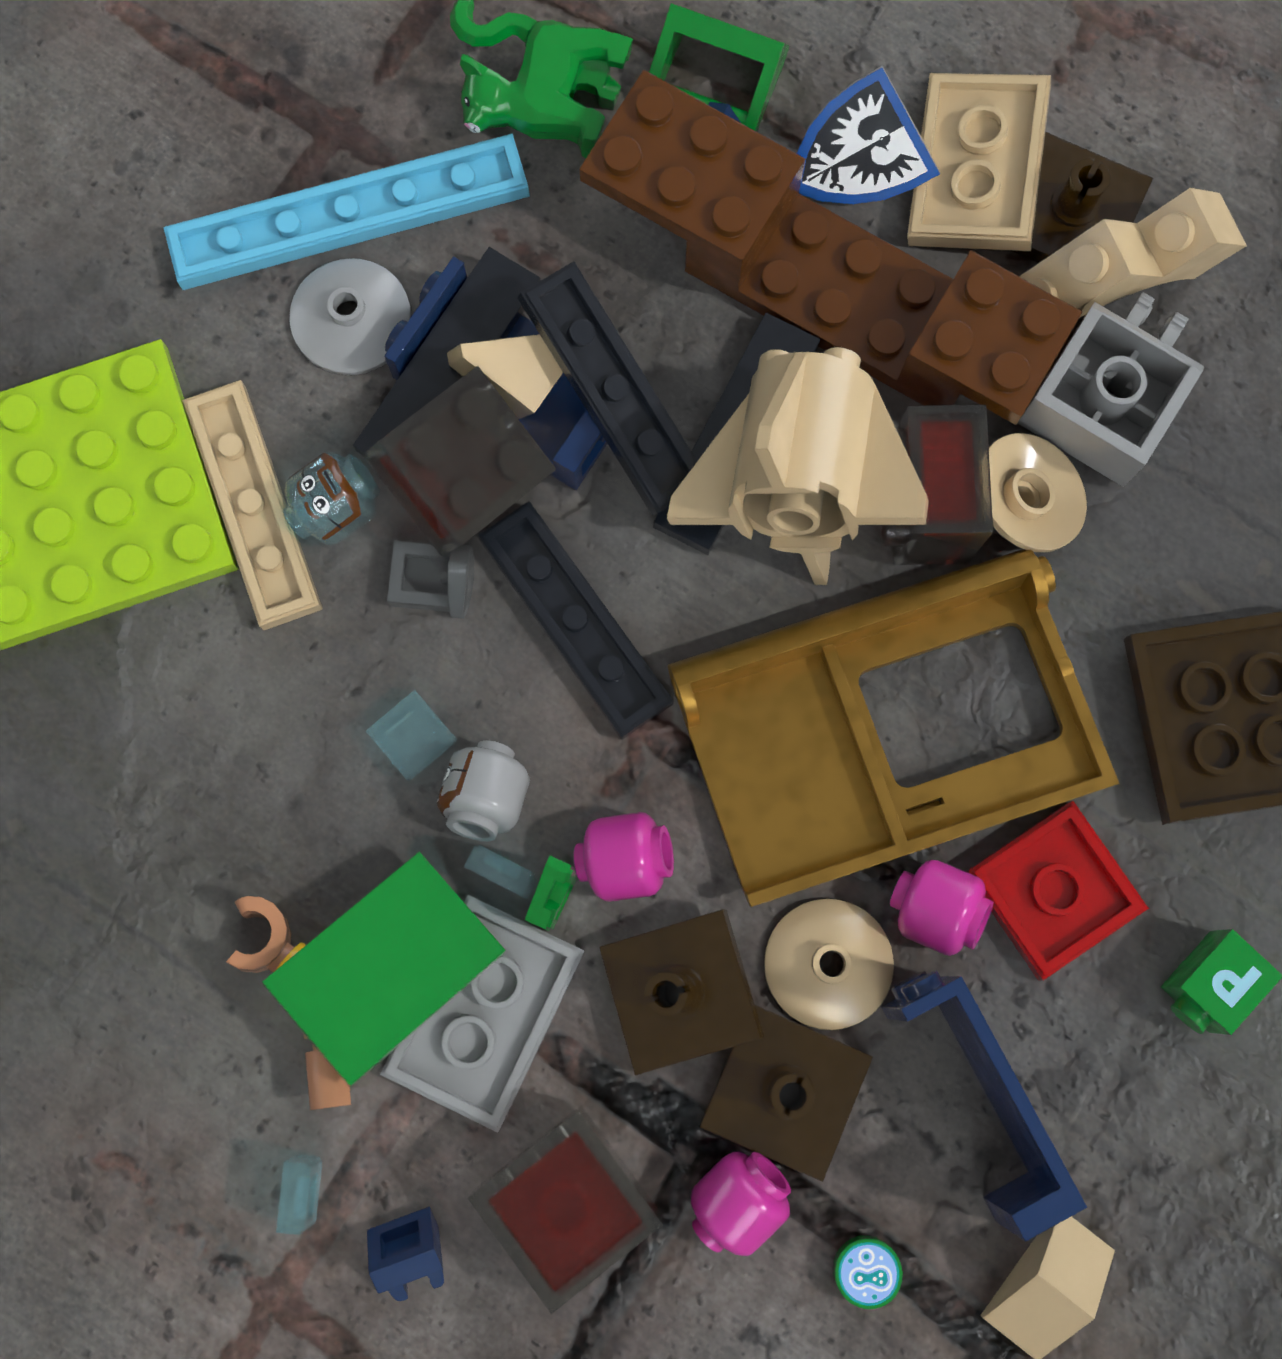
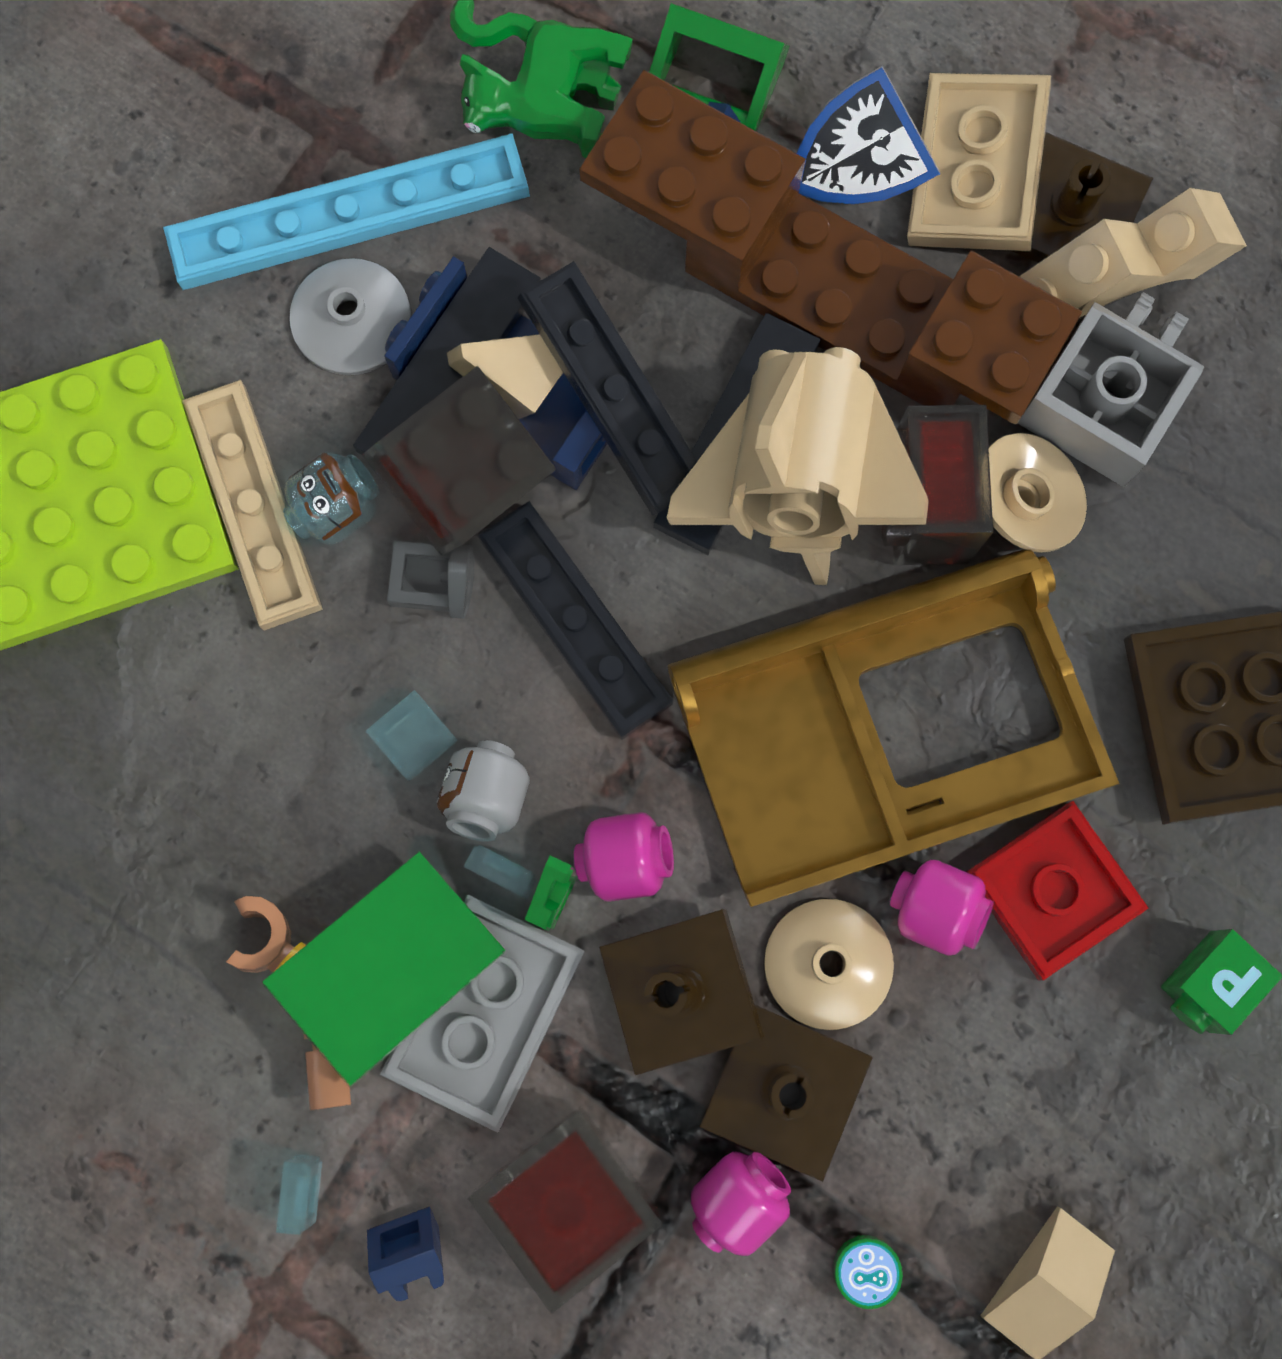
(1047, 1190): dark blue panel -> none

